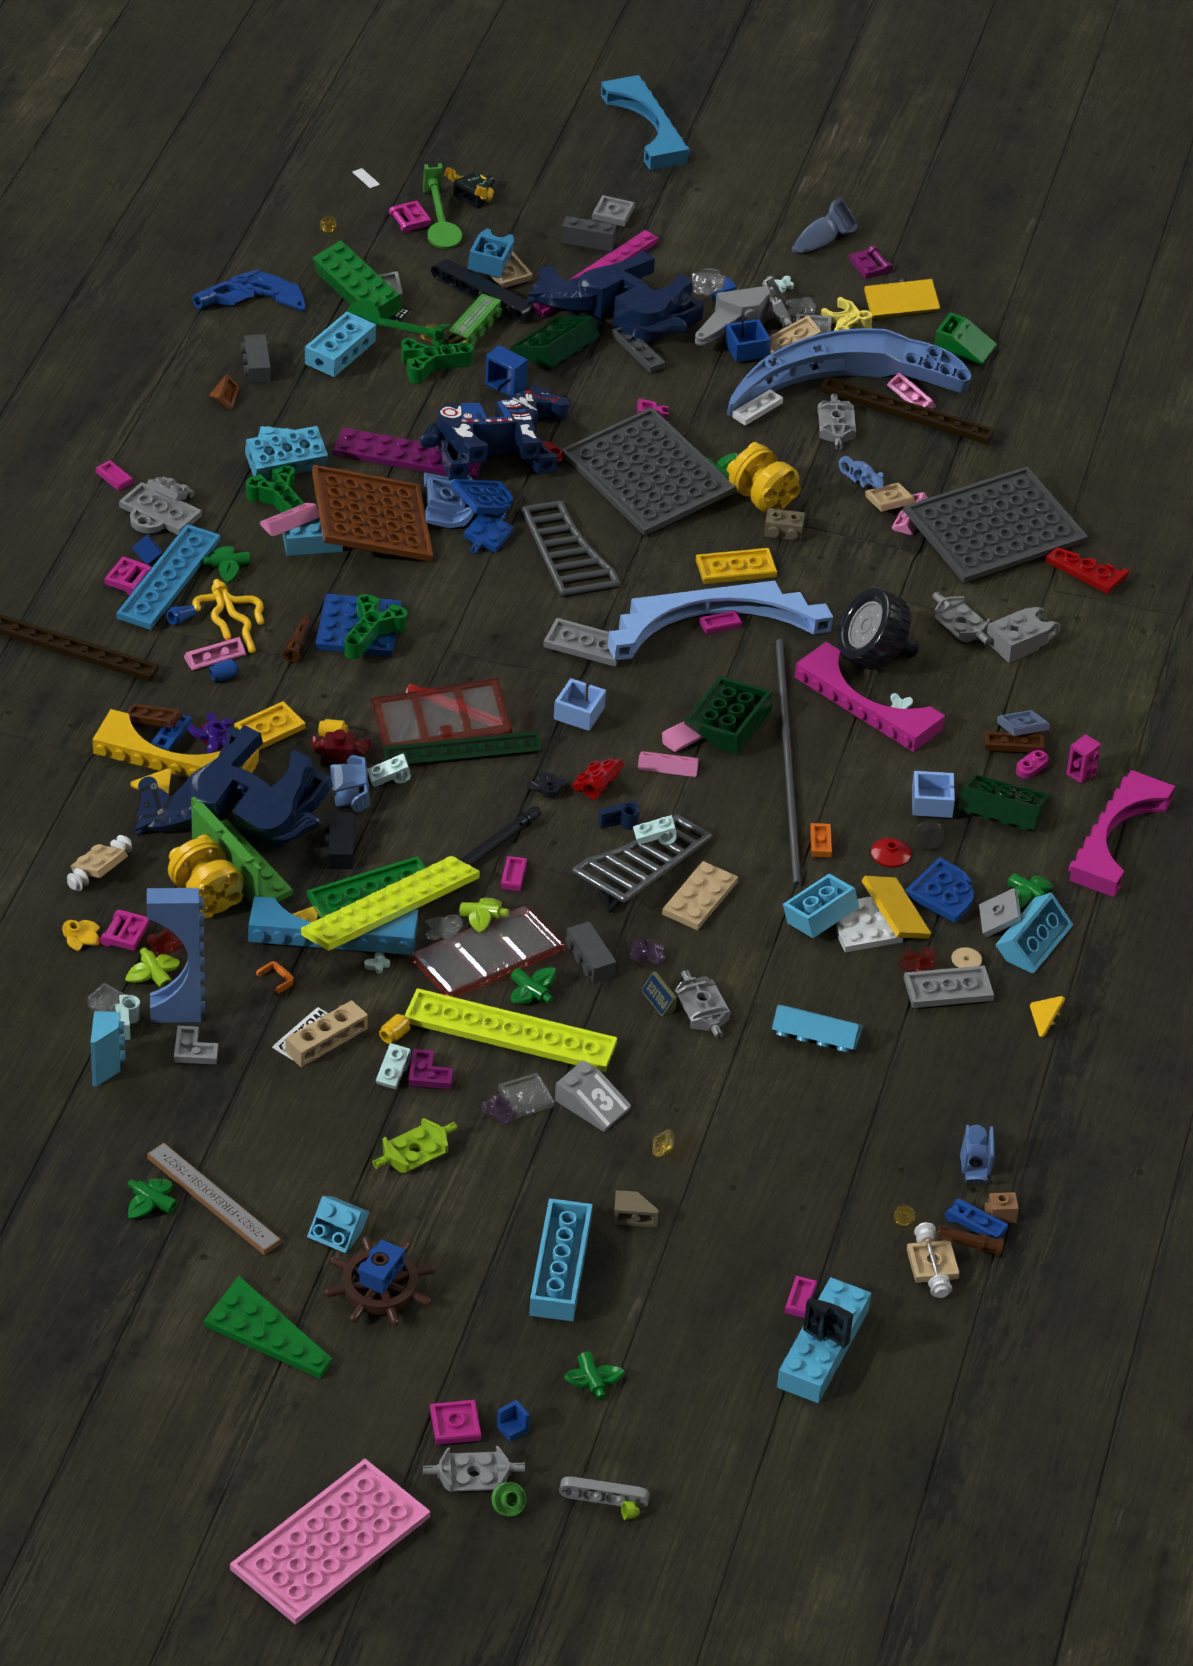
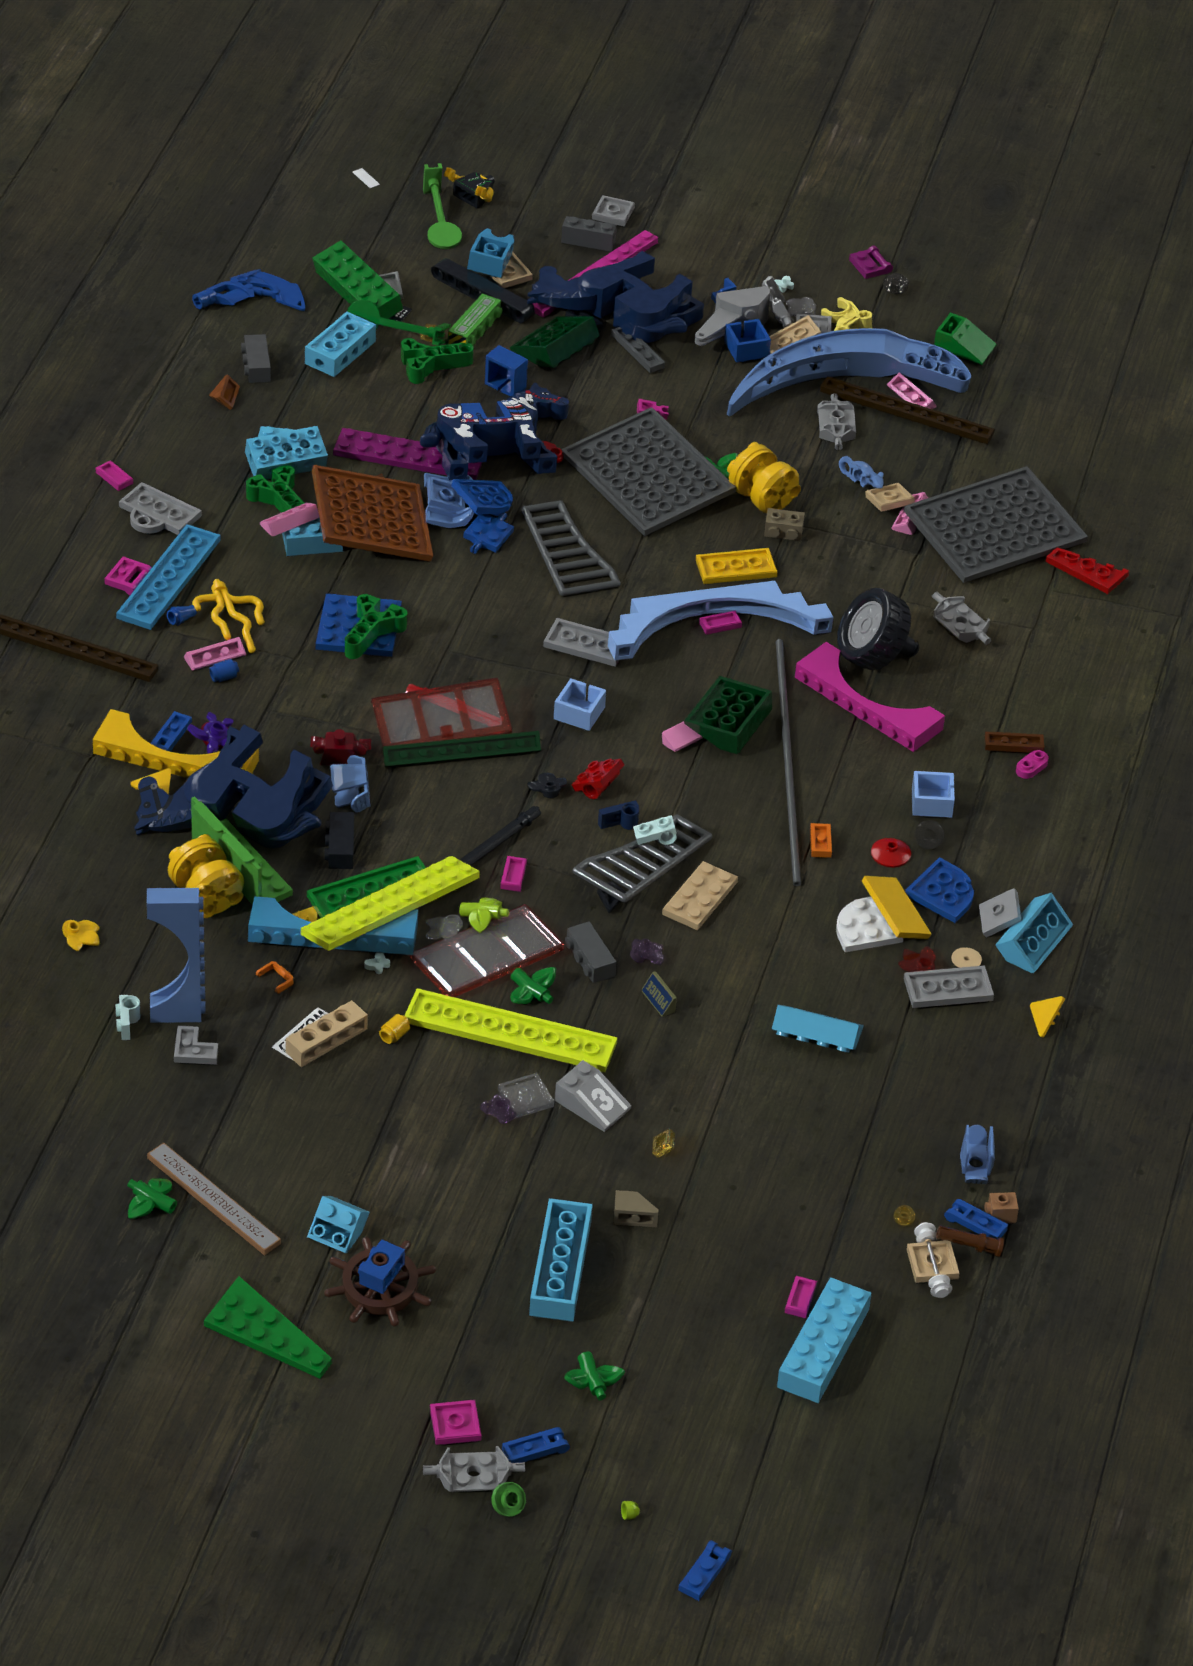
(98, 862): tan plate -> none
(104, 998): clear piece -> none
(106, 1046): medium azure slope -> none
(130, 933): dark pink plate -> none
(147, 549): blue panel -> none
(153, 968): lime plant -> none
(154, 715): reddish brown plate -> none
(164, 942): clear red hips -> none
(170, 488): light grey plate -> none
(227, 561): green plant -> none
(274, 723): yellow plate -> none
(295, 644): reddish brown pin -> none
(328, 224): clear yellow plate -> none
(330, 1541): bright pink plate -> none
(331, 726): yellow brick -> none
(394, 768): light aqua plate -> none
(394, 1064): light aqua plate -> none
(414, 213): dark pink plate -> none
(425, 1074): magenta plate -> none
(428, 1138): lime plate -> none
(513, 1420): blue panel -> none
(536, 1446): none -> blue plate
(579, 1488): light grey beam -> none
(633, 94): dark azure arch -> none
(668, 764): bright pink slope -> none
(700, 282): clear plate -> none
(703, 1014): light grey plate -> none
(704, 1570): none -> blue plate
(757, 407): white plate -> none
(821, 905): medium azure brick -> none
(826, 228): sand blue piece -> none
(828, 1320): black slope -> none
(901, 703): light aqua piece -> none
(902, 298): yellow tile -> none
(1002, 802): dark green slope -> none
(1021, 633): light grey brick -> none
(1022, 722): sand blue plate -> none
(1029, 889): green plant -> none
(1083, 759): dark pink brick -> none
(1136, 796): dark pink arch -> none

